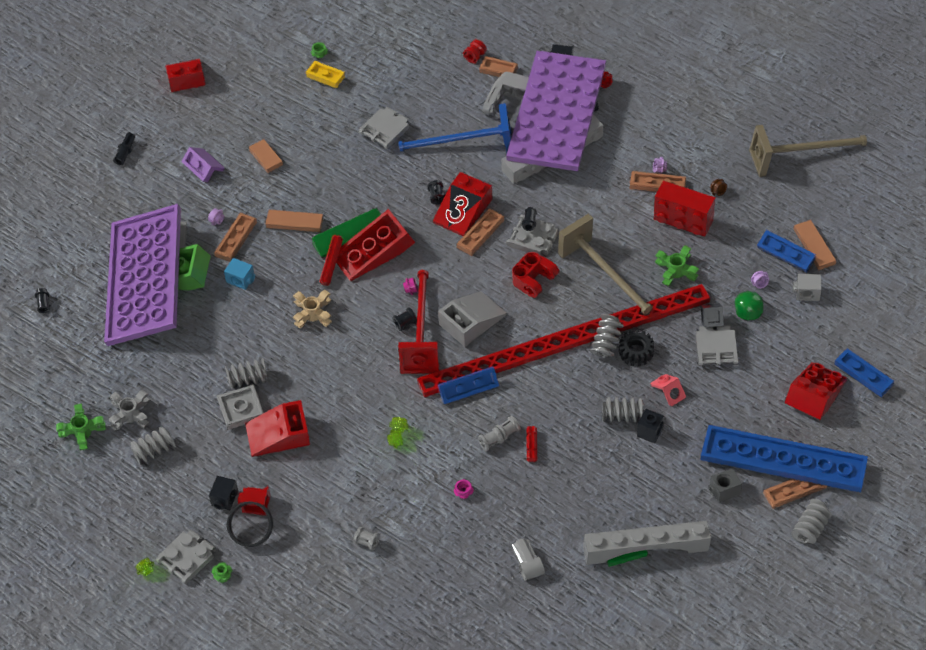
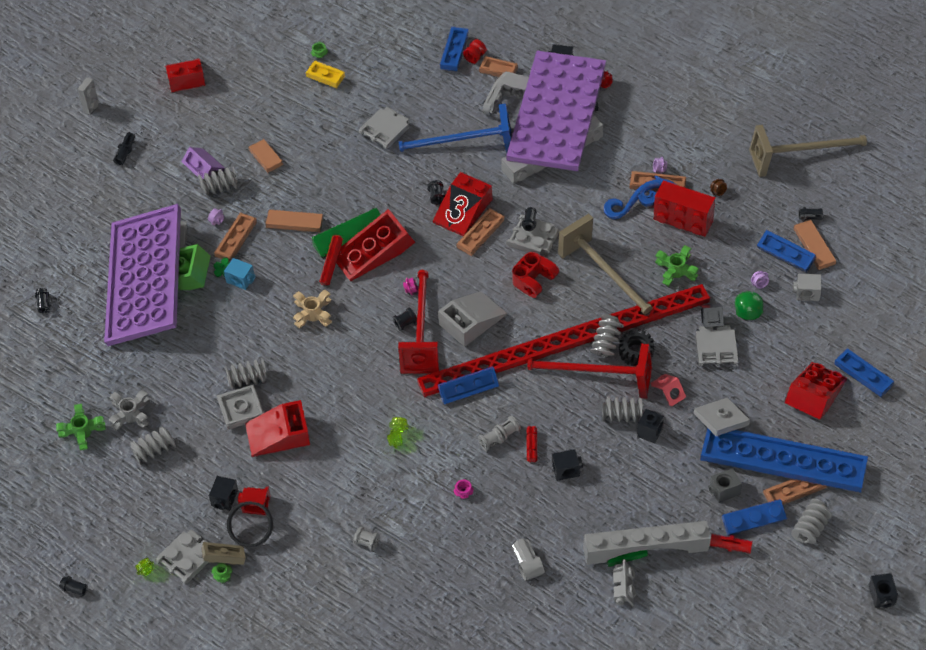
(73, 586): none -> black pin
(88, 96): none -> light grey plate
(218, 181): none -> light grey piece
(220, 267): none -> green plant
(223, 553): none -> dark tan plate
(454, 49): none -> blue plate
(566, 464): none -> black brick
(626, 591): none -> light grey hinge
(638, 194): none -> blue plant
(642, 370): none -> red tile
(721, 416): none -> light grey plate
(731, 543): none -> red pin
(754, 517): none -> blue plate
(810, 214): none -> black pin
(885, 583): none -> black brick

